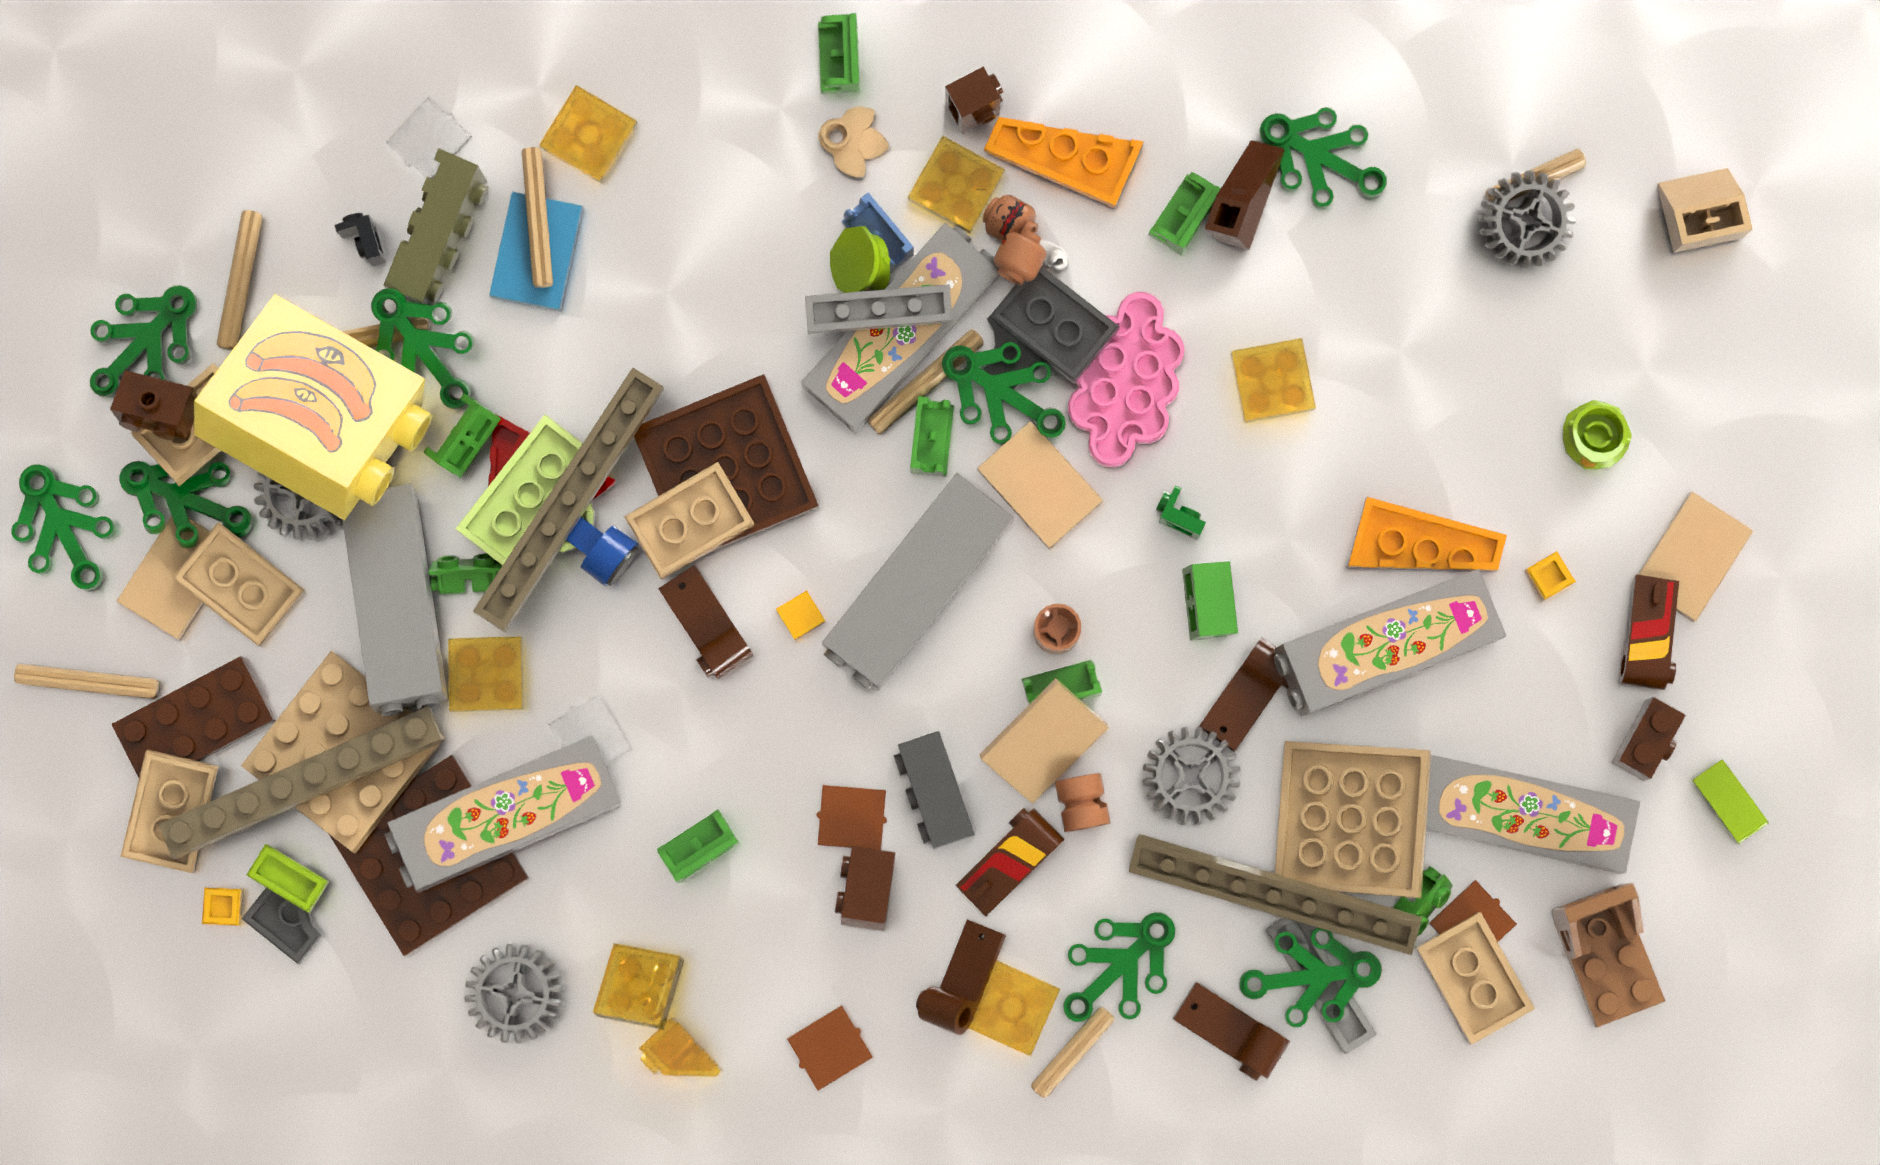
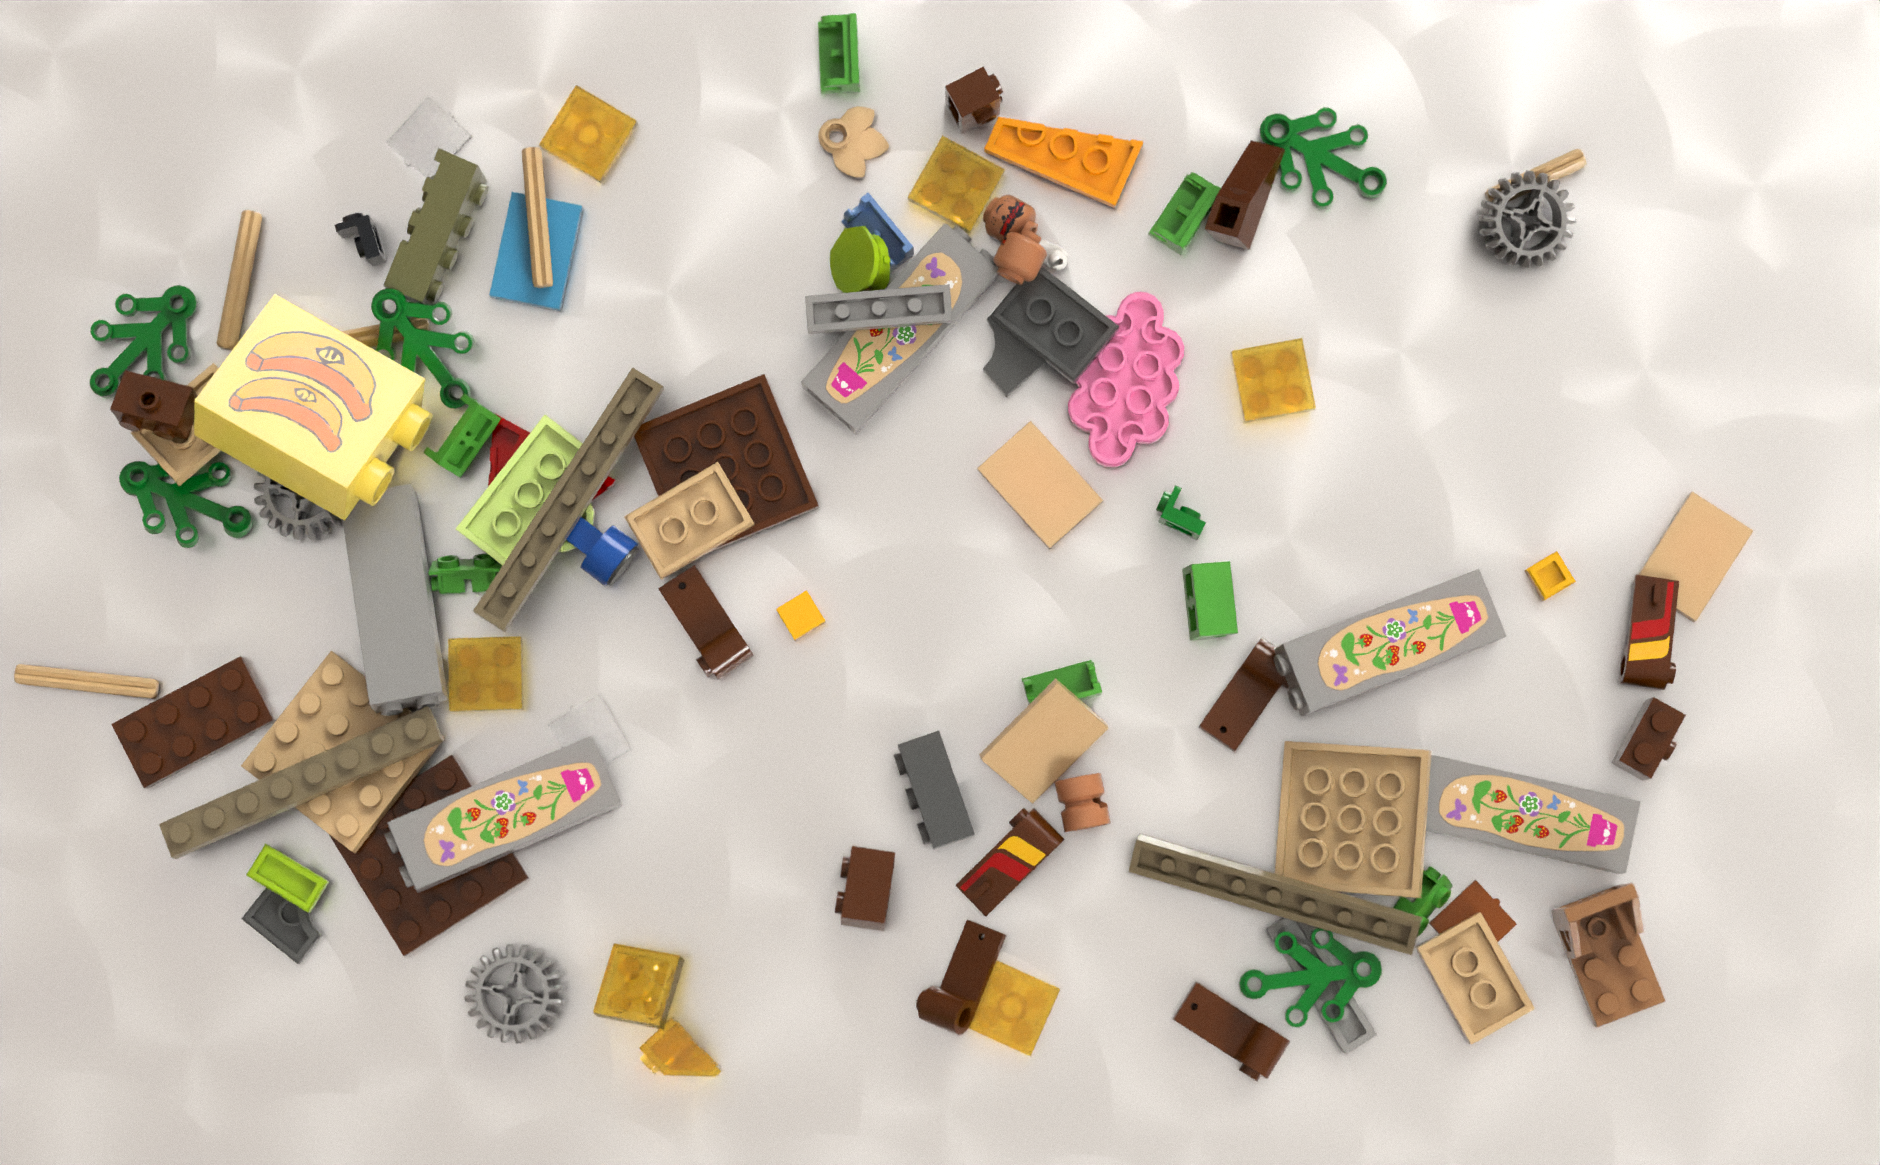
(58, 522): green plant -> none
(154, 592): tan tile -> none
(165, 790): tan tile -> none
(222, 906): yellow tile -> none
(238, 584): tan tile -> none
(698, 846): bright green hinge -> none
(829, 1048): dark orange piece -> none
(851, 817): dark orange piece -> none
(916, 582): light grey brick -> none
(920, 386): tan axle -> none
(931, 437): bright green hinge -> none
(998, 388): green plant -> none
(1057, 629): nougat wheel -> none
(1072, 1052): tan axle -> none
(1123, 962): green plant -> none
(1214, 753): light grey gear -> none
(1412, 539): light orange wing -> none
(1596, 435): lime hat -> none
(1704, 210): tan slope -> none
(1730, 801): lime slope -> none

